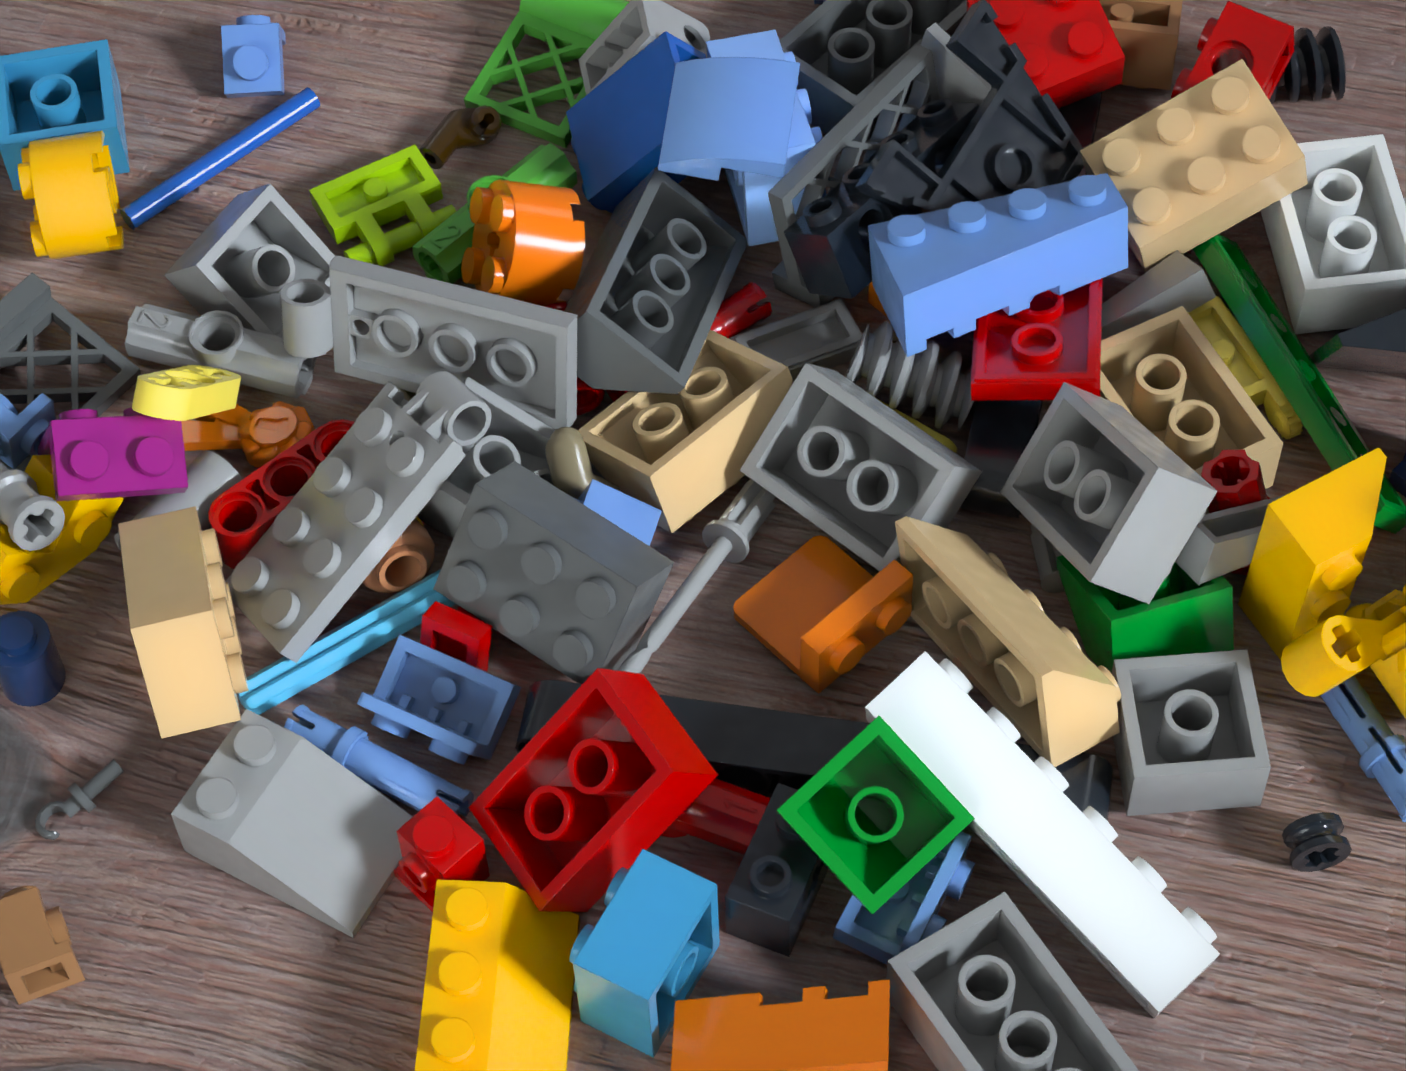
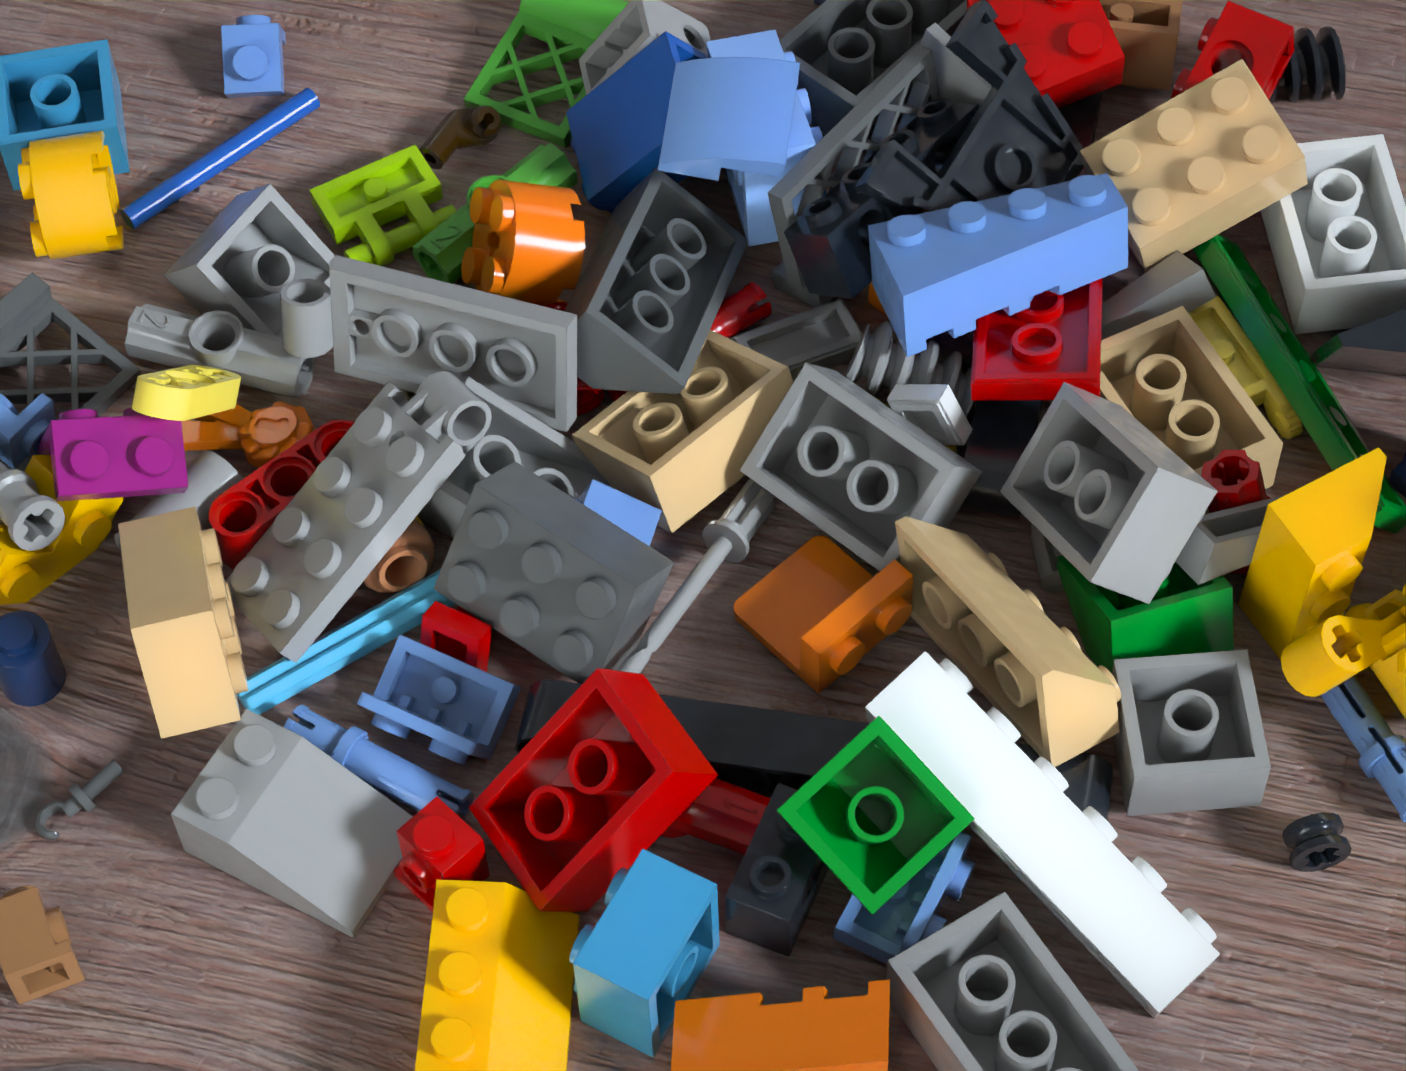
(570, 462): dark tan arm -> none
(932, 410): none -> white tile

